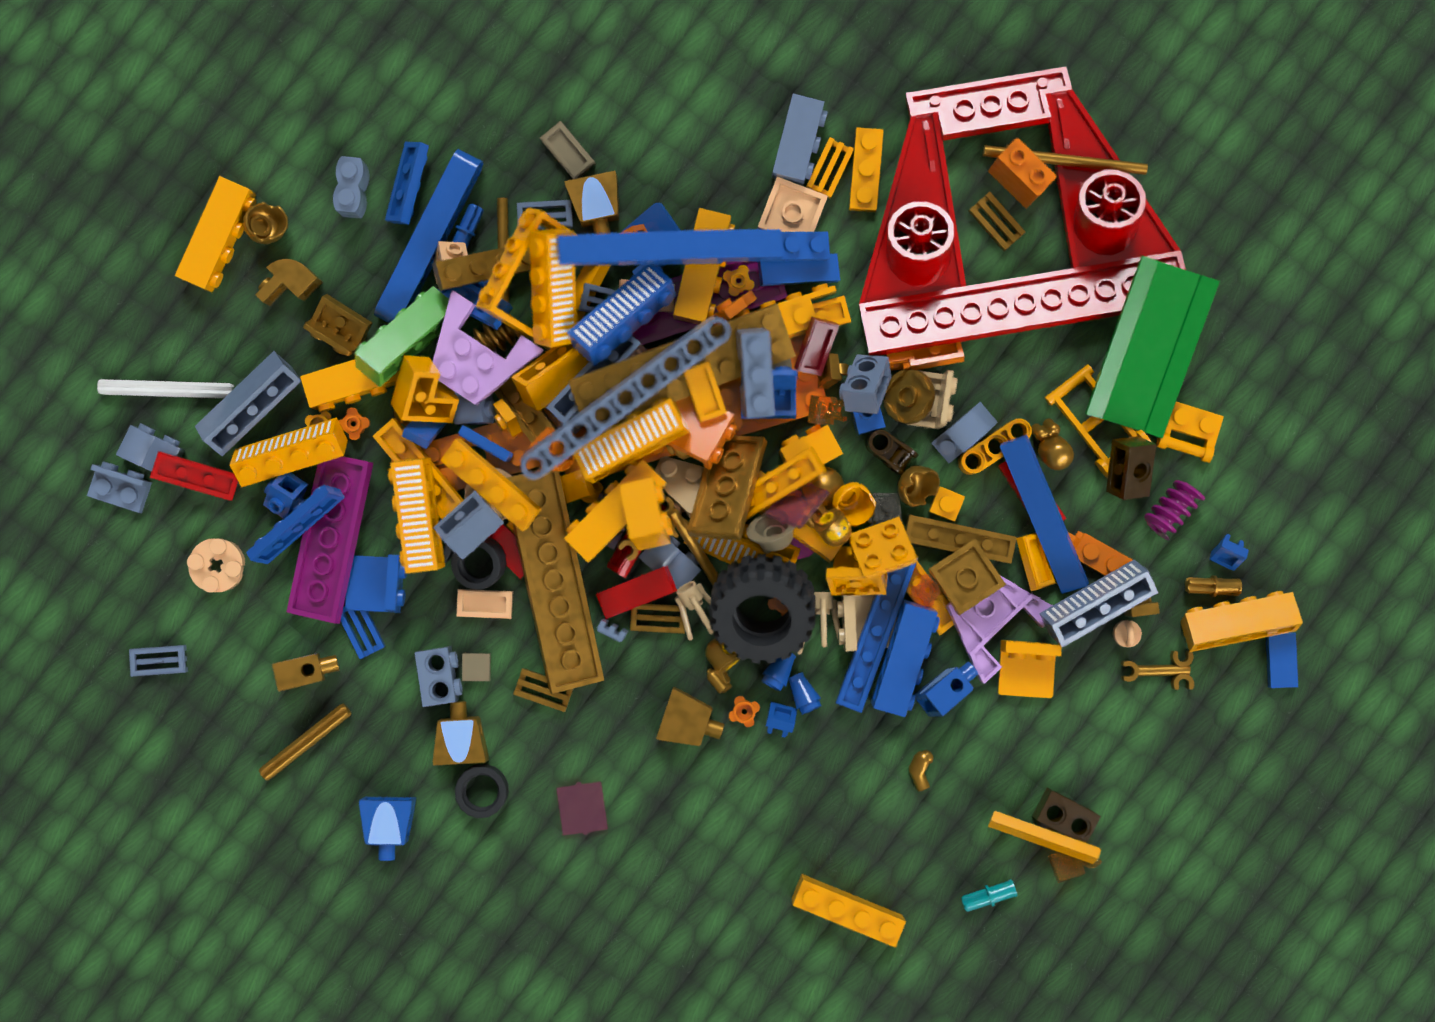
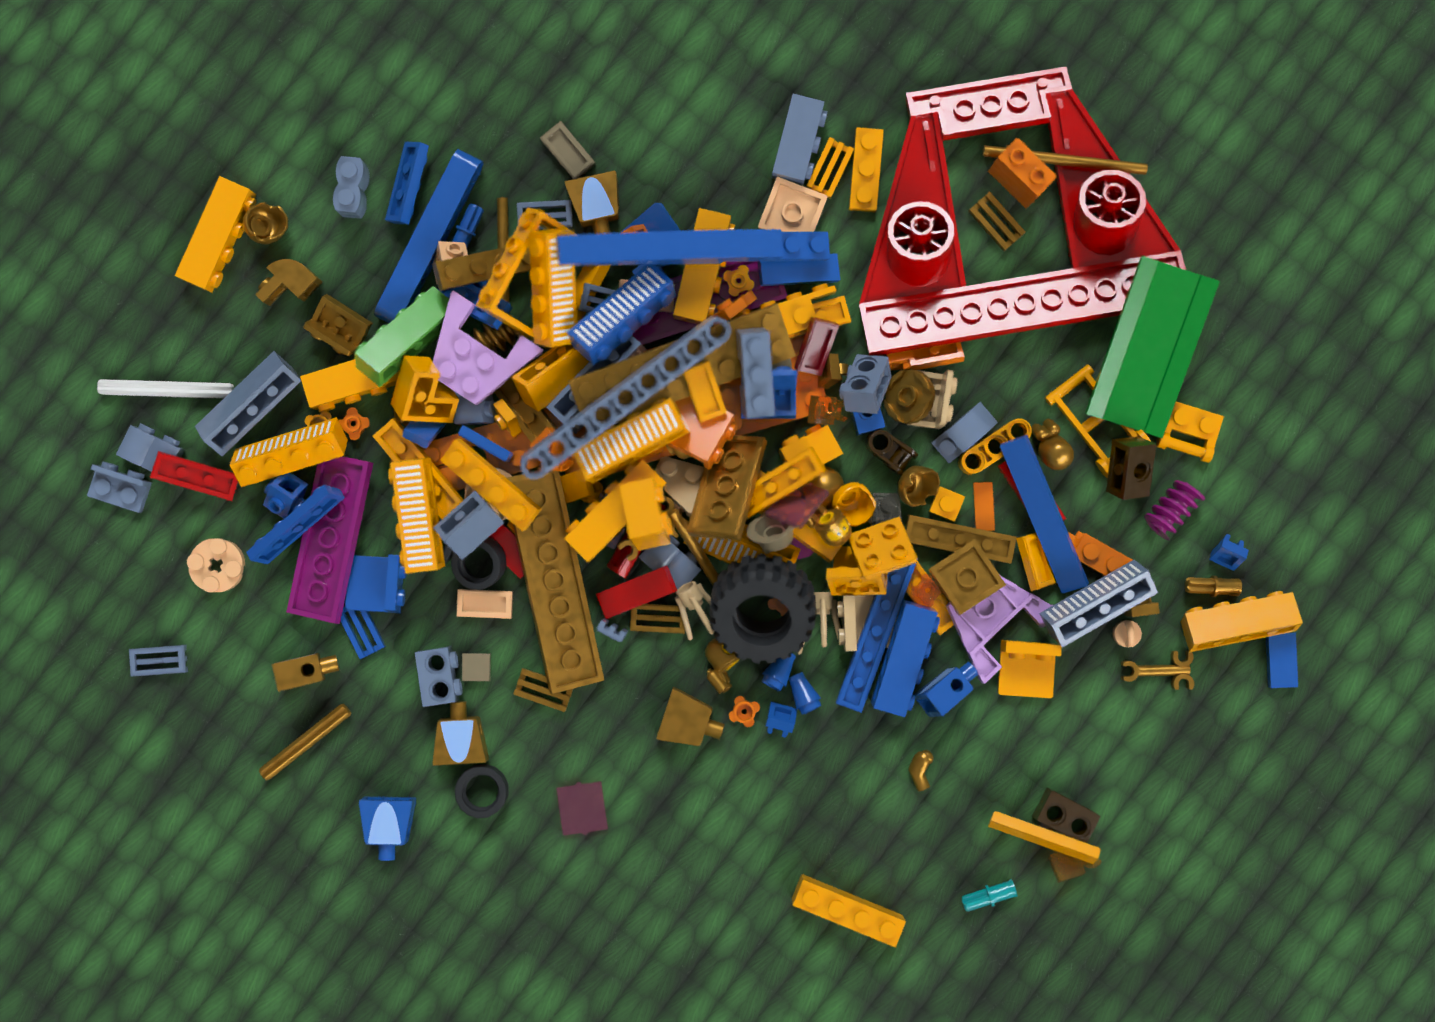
(984, 506): none -> orange sticker

